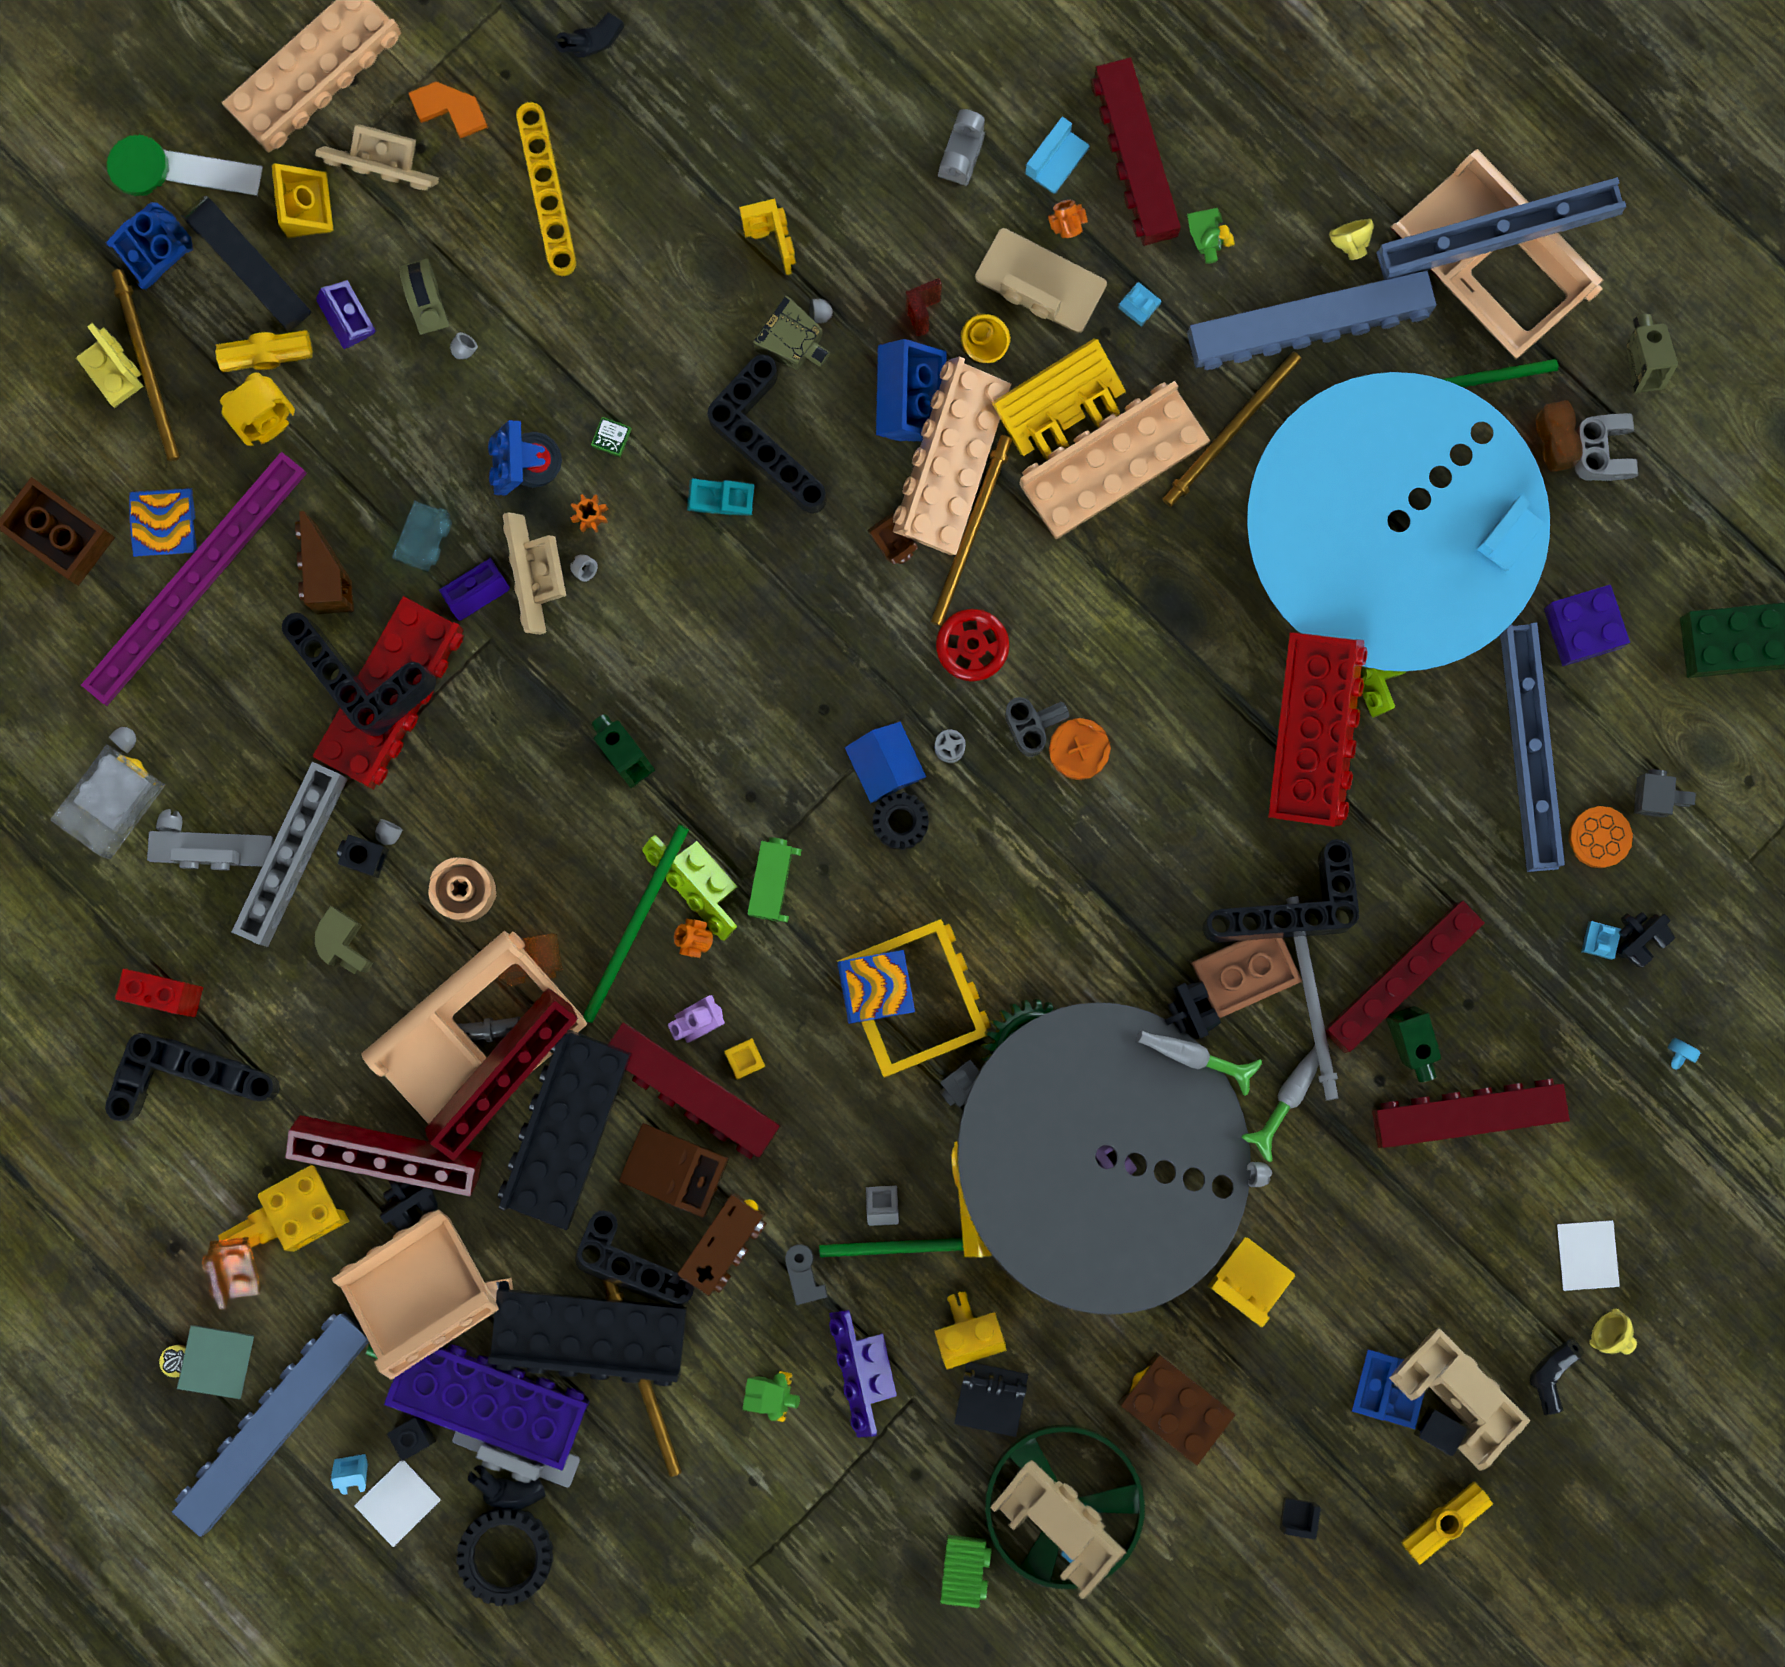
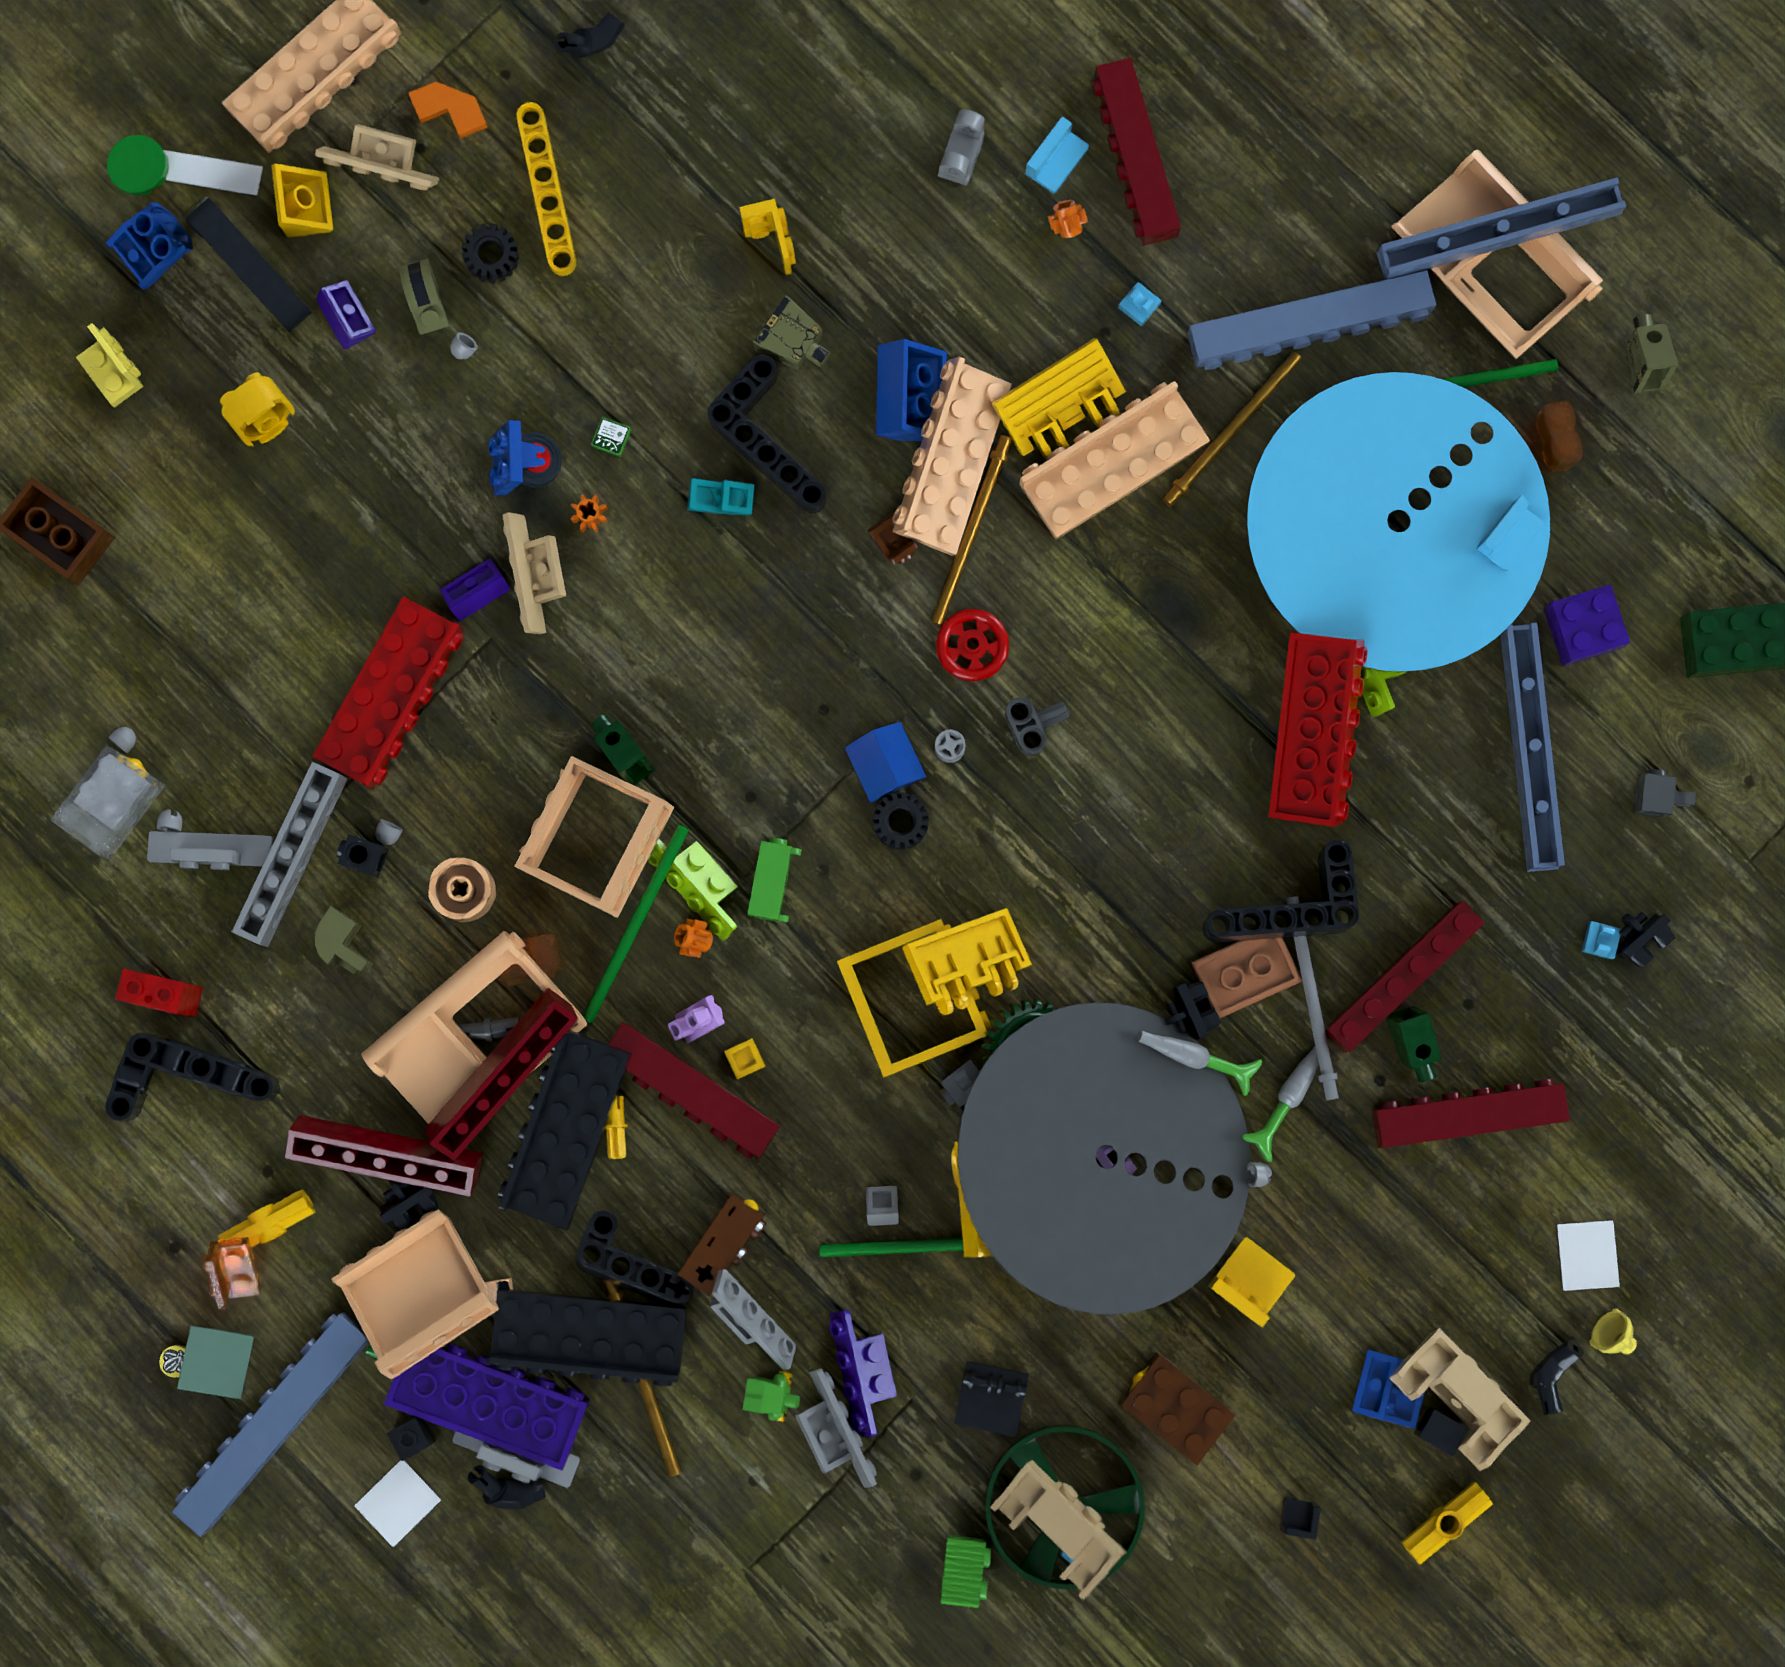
(123, 292): pearl gold bar -> none
(162, 522): slope -> none
(193, 579): magenta plate -> none
(264, 351): yellow piece -> none
(301, 1209): yellow bracket -> none
(325, 582): reddish brown slope -> none
(347, 682): black beam -> none
(349, 1472): medium azure tile -> none
(422, 536): clear light blue bracket -> none
(485, 236): none -> black tyre
(504, 1595): black tyre -> none
(589, 570): light grey hinge -> none
(616, 1130): none -> yellow axle
(635, 855): none -> light nougat window
(674, 1170): reddish brown slope -> none
(750, 1320): none -> light grey bracket
(799, 1265): dark grey leg -> none
(820, 310): light grey hinge -> none
(830, 1433): none -> light grey bracket
(876, 986): slope -> none
(917, 301): clear red panel -> none
(969, 1336): yellow brick -> none
(970, 954): none -> yellow hinge
(985, 338): yellow piece -> none
(1040, 281): tan bracket -> none
(1079, 749): orange tile -> none
(1208, 234): bright green piece -> none
(1353, 238): light yellow piece -> none
(1599, 449): light grey piece -> none
(1600, 837): orange tile -> none
(1682, 1052): medium azure tile -> none

